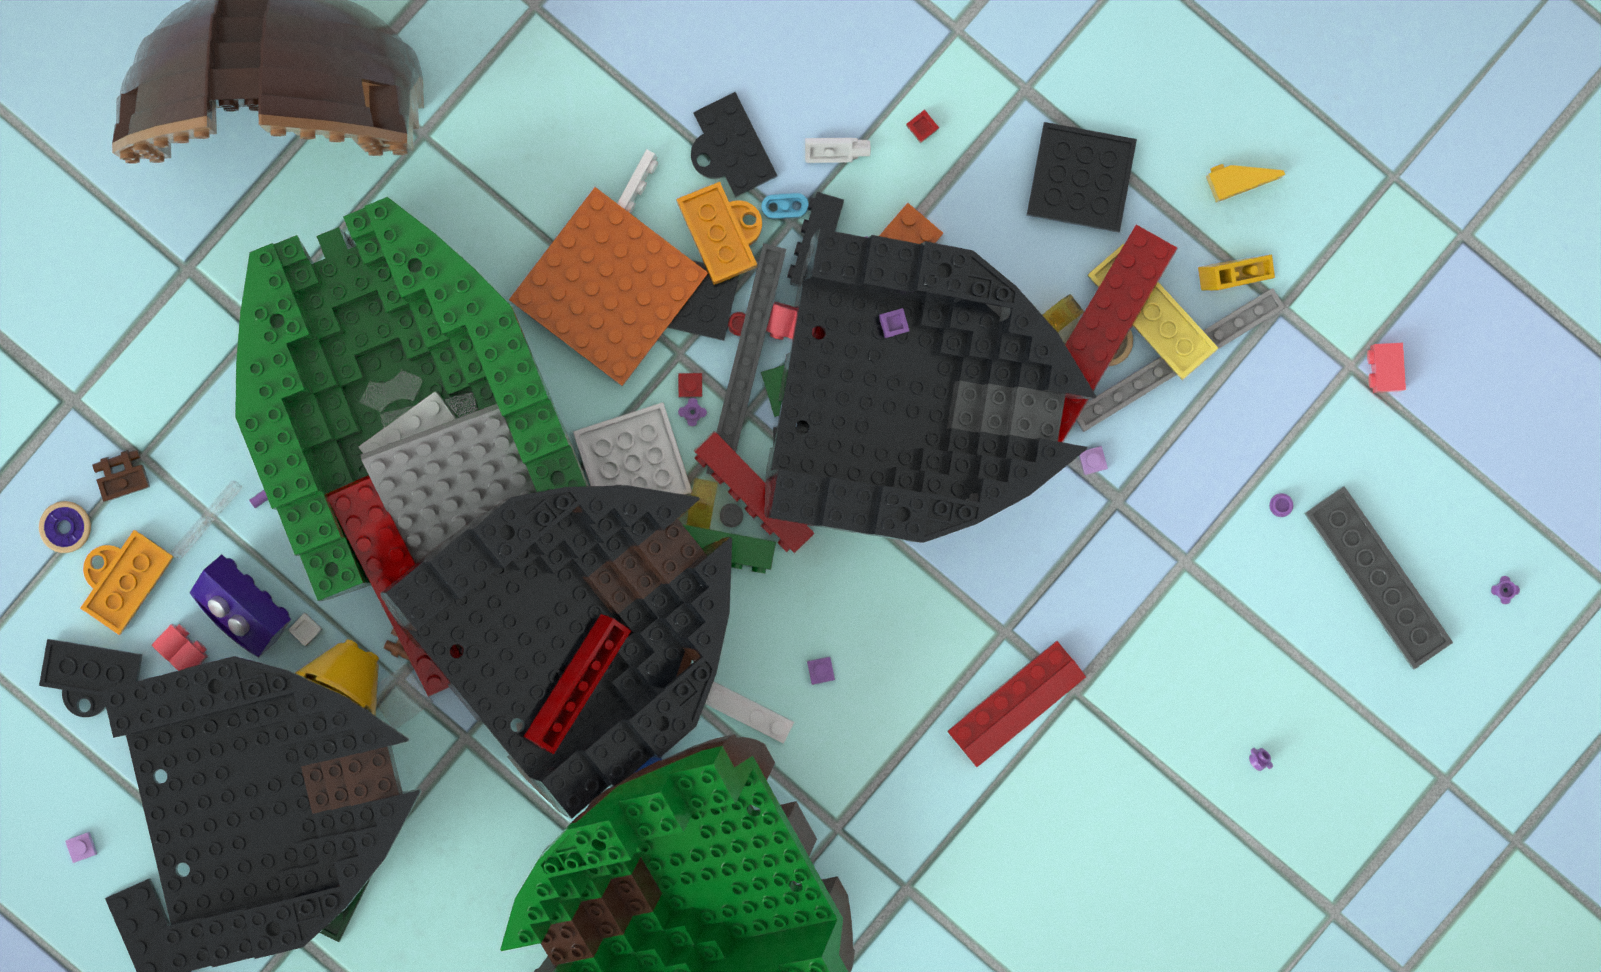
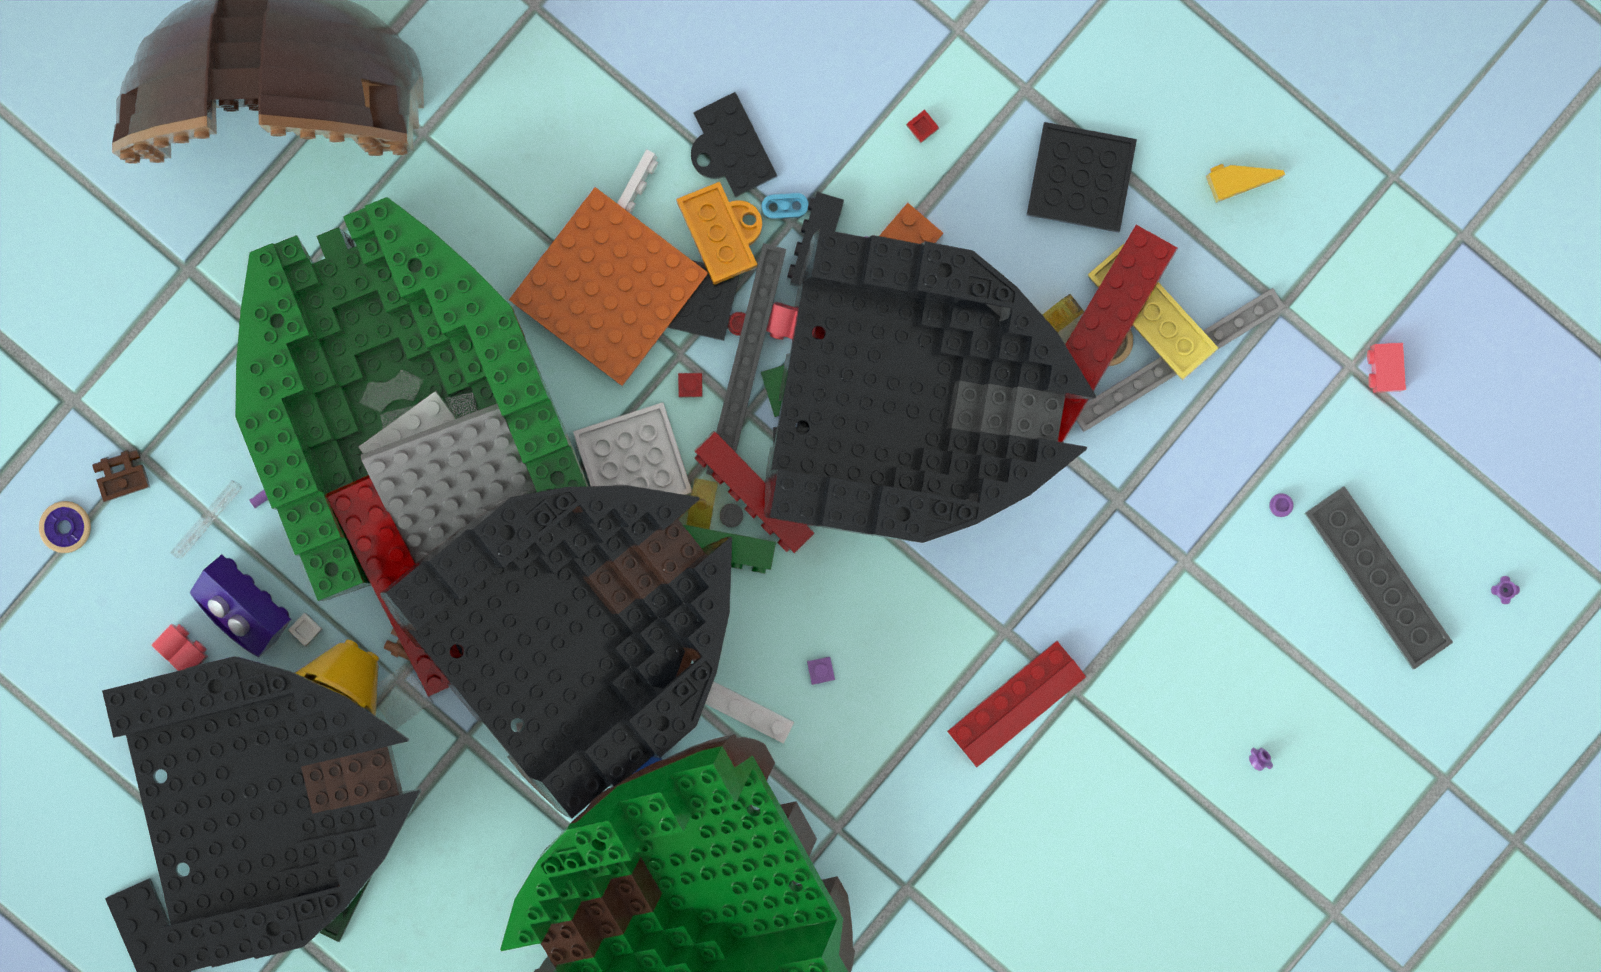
(81, 847): lavender plate -> none
(86, 671): black plate -> none
(123, 580): light orange plate -> none
(577, 683): red brick -> none
(692, 405): medium lavender plate -> none
(835, 149): white hinge -> none
(894, 323): medium lavender plate -> none
(1093, 460): lavender plate -> none
(1236, 272): yellow slope -> none

